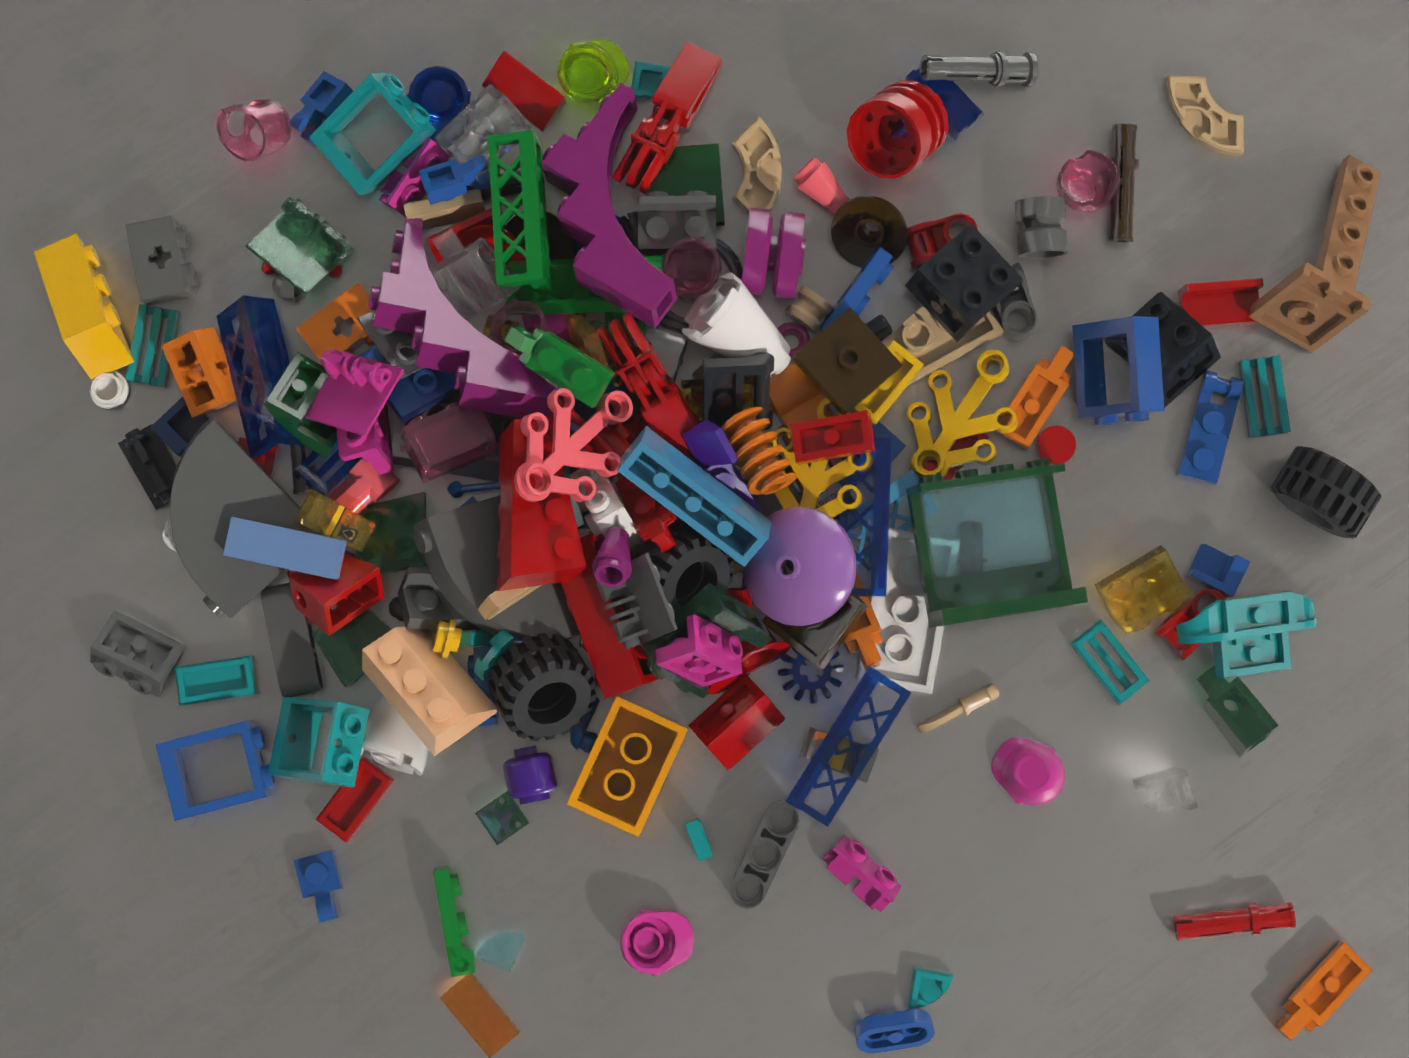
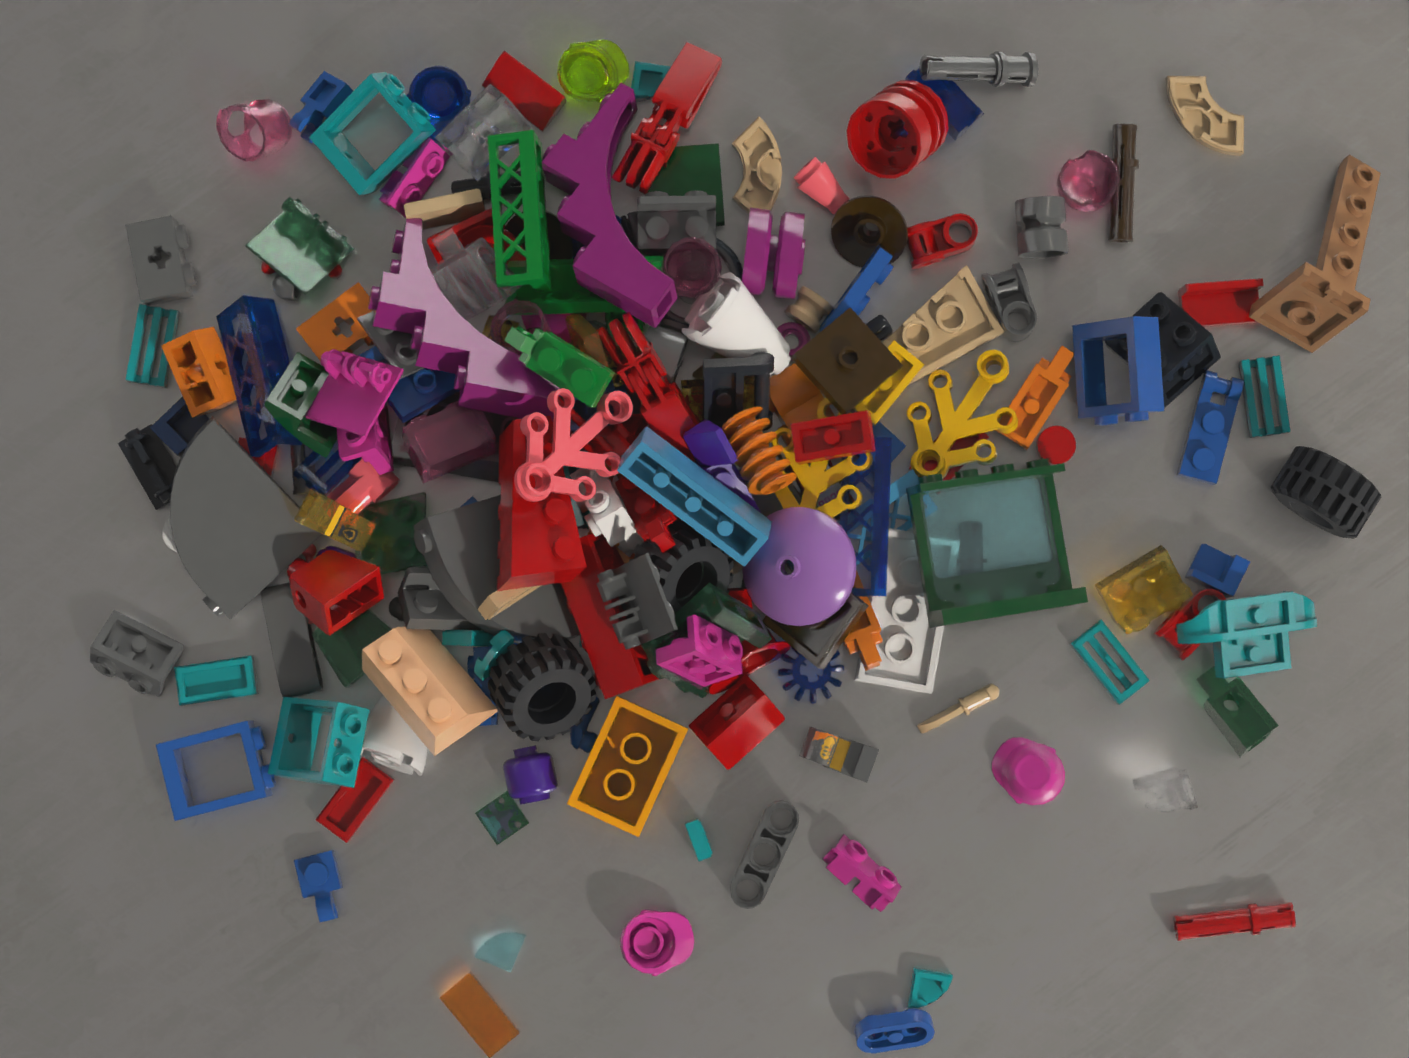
(82, 306): yellow wedge -> none
(109, 390): white plate -> none
(285, 548): medium blue tile -> none
(447, 638): yellow plate -> none
(450, 180): blue plate -> none
(454, 924): green hinge -> none
(456, 489): blue hinge -> none
(613, 559): magenta cone -> none
(834, 740): clear blue fence -> none
(963, 282): black bracket -> none
(1323, 991): orange hinge -> none

